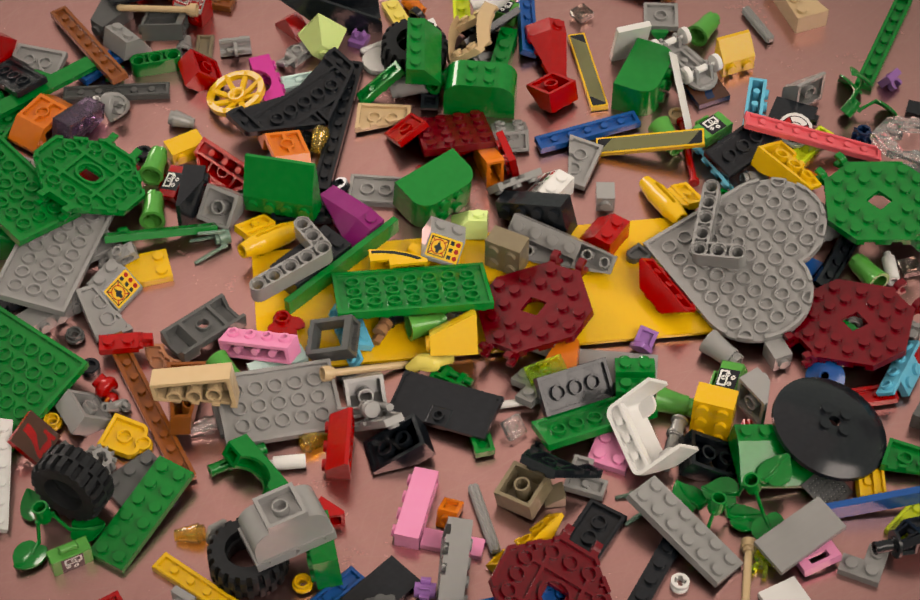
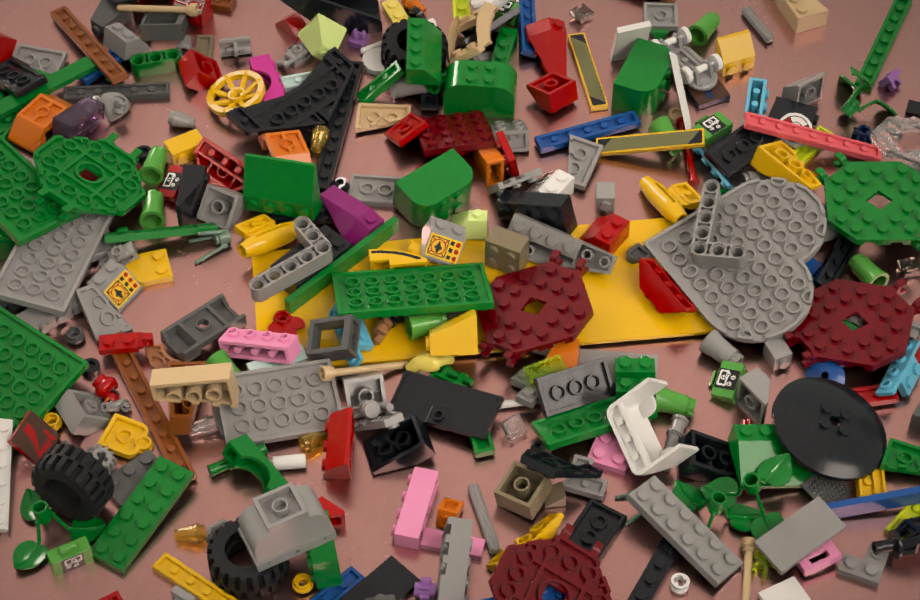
(644, 340): medium lavender tile -> none
(714, 410): yellow brick -> none
(890, 267): white cylinder -> none

